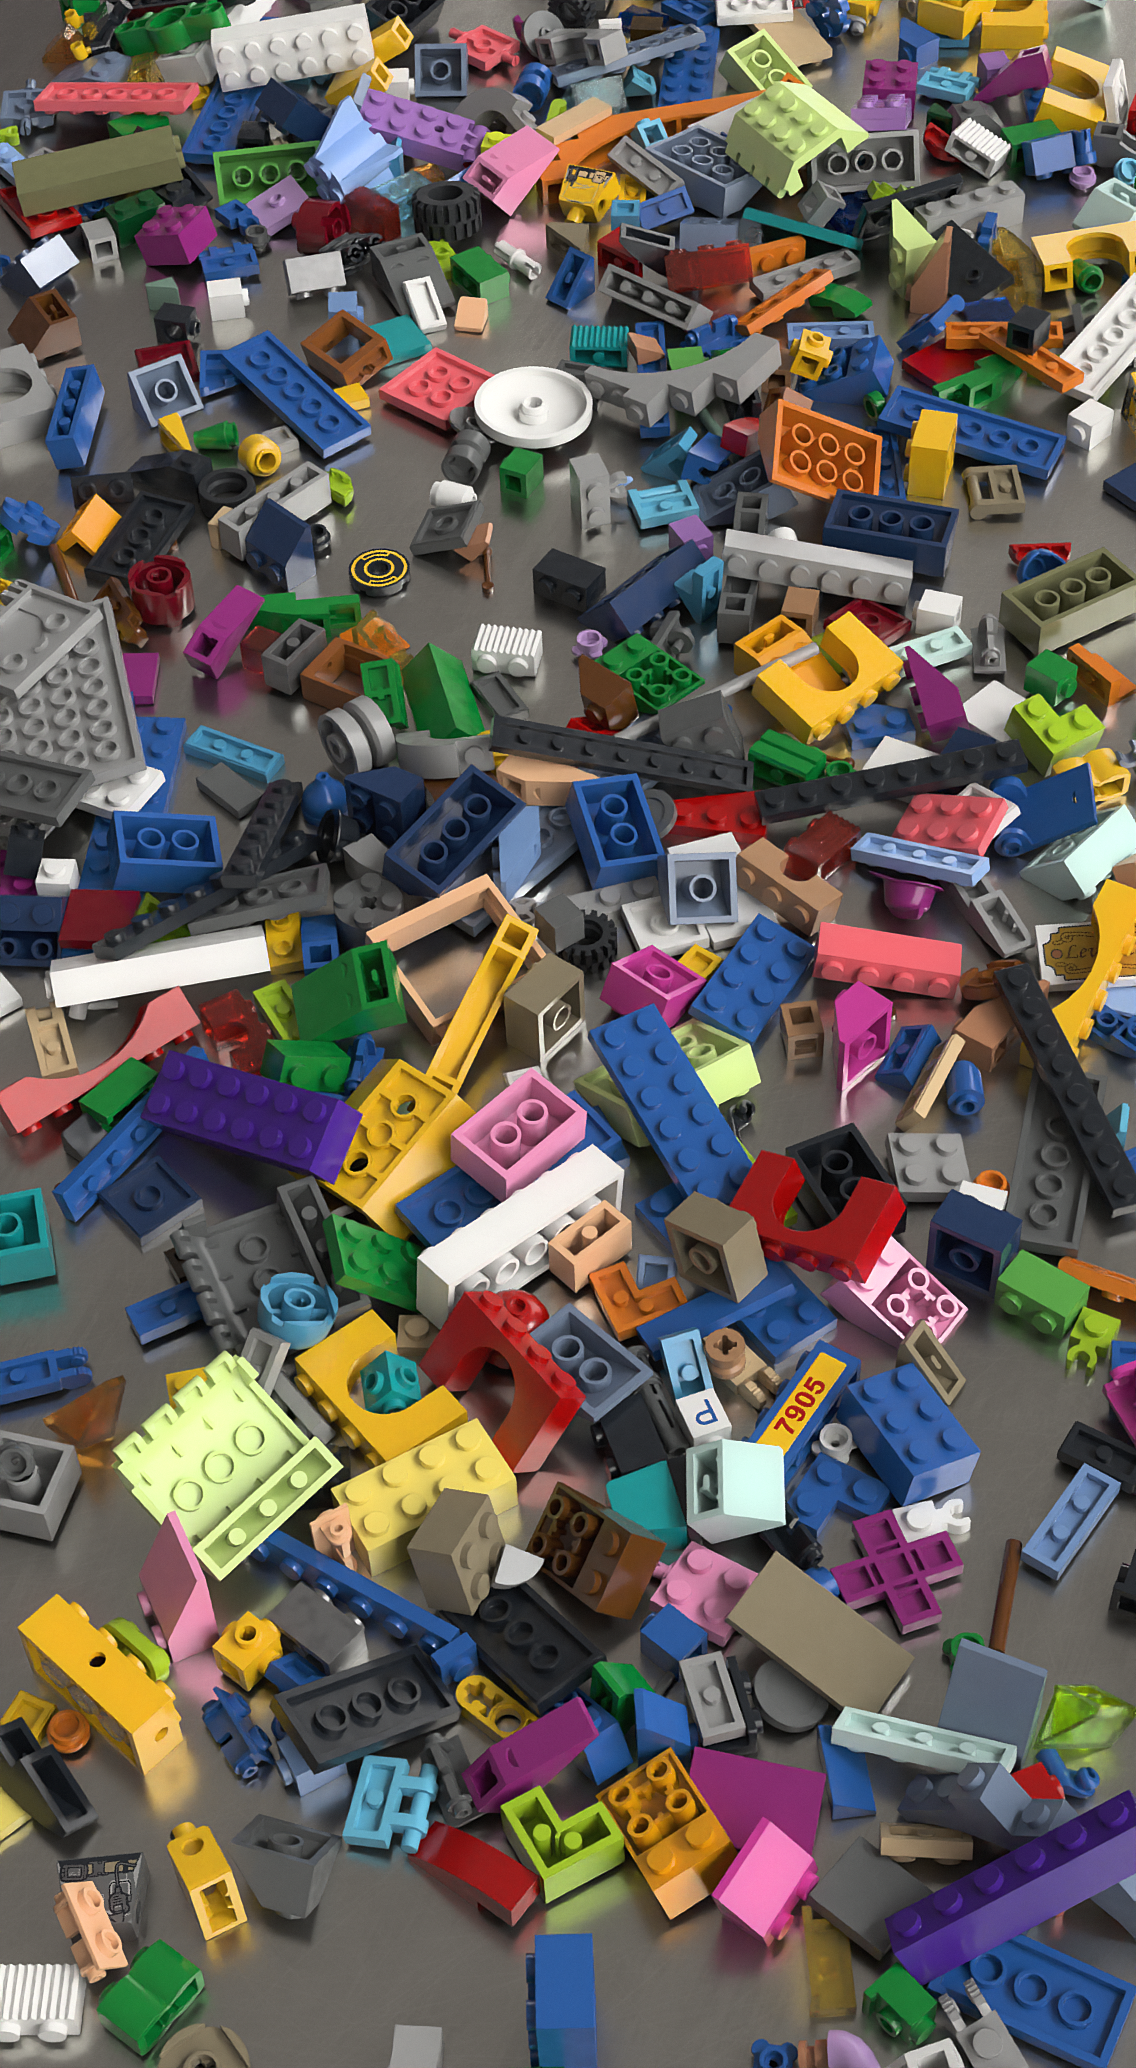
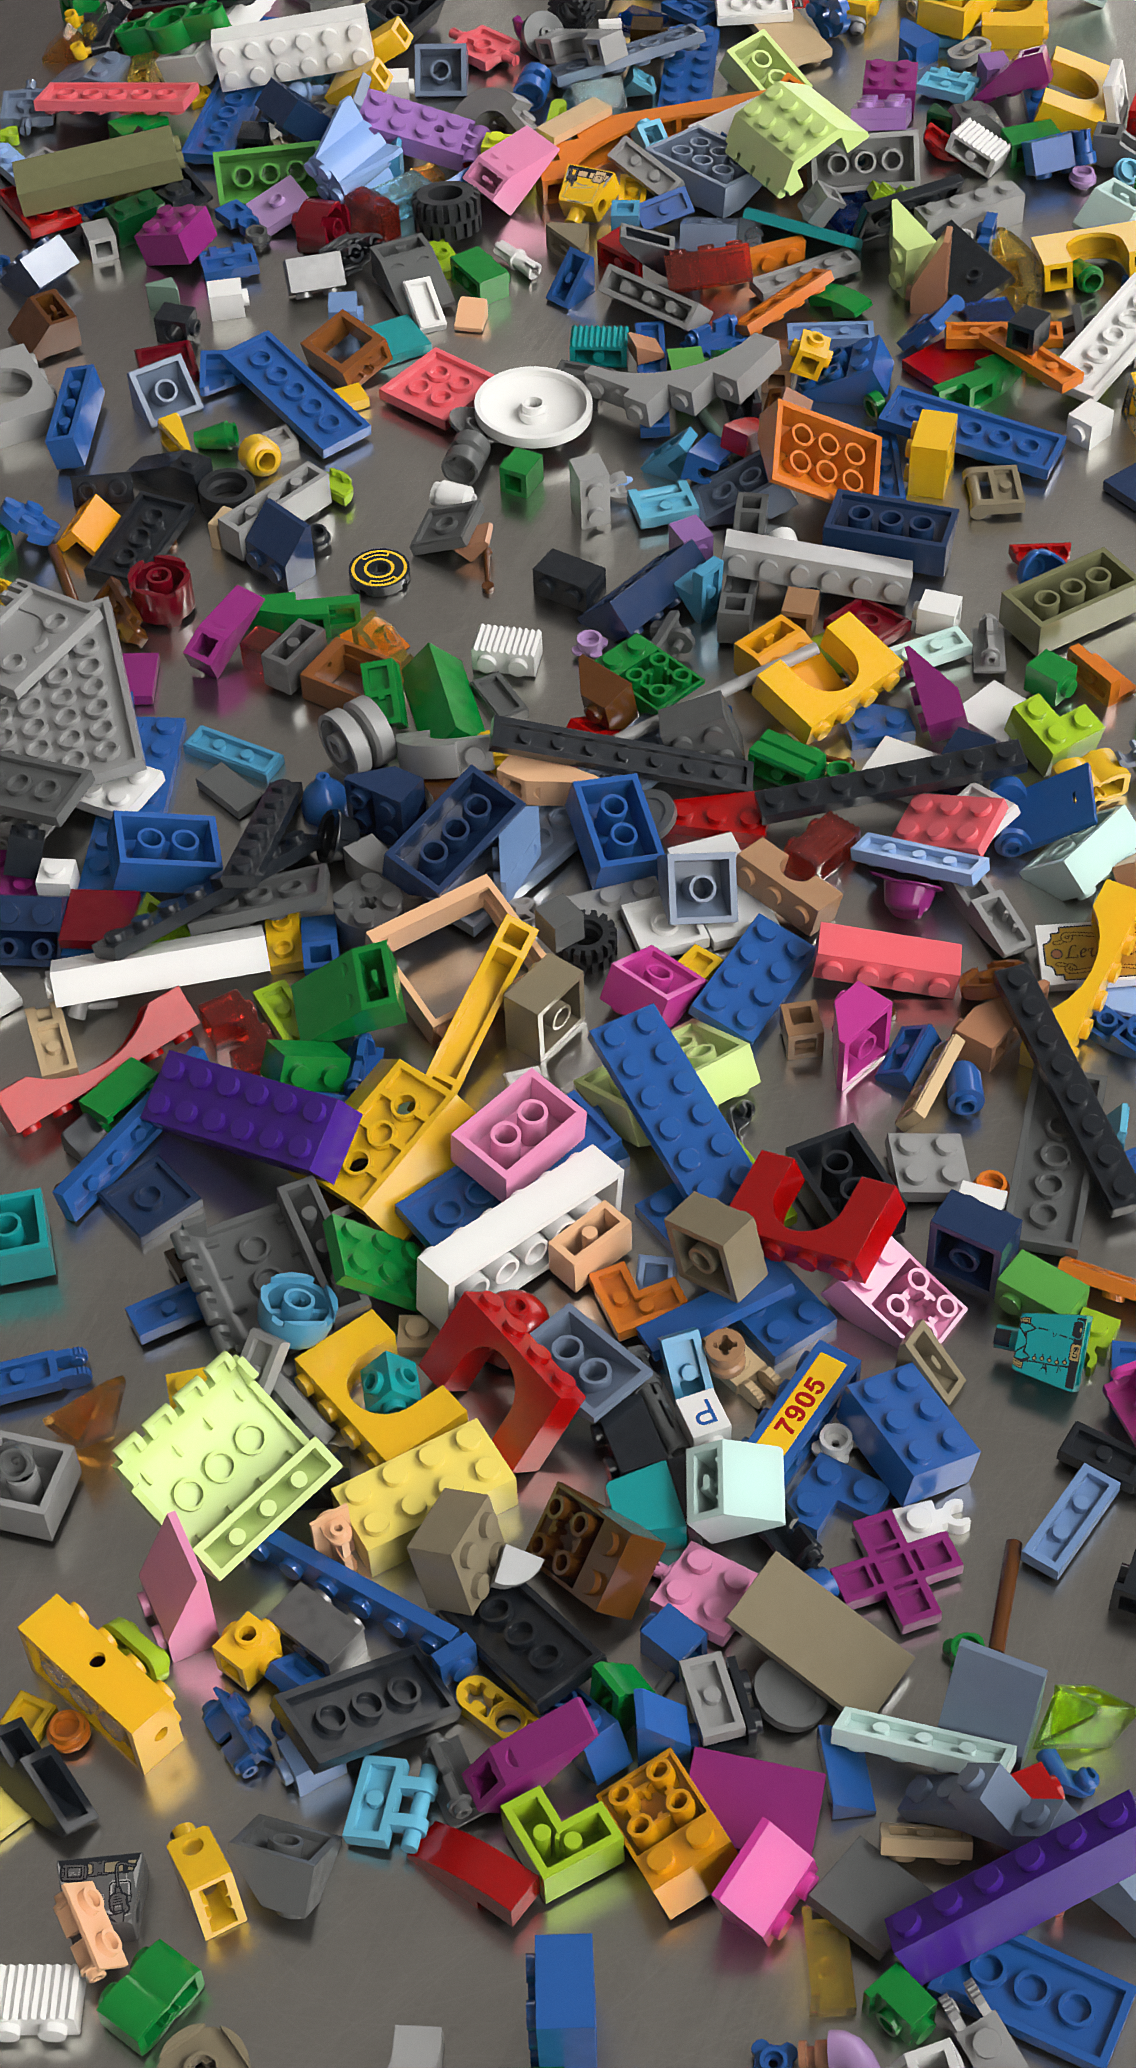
(307, 90): none -> light blue bar
(967, 52): none -> light grey plate
(1048, 1347): none -> teal torso

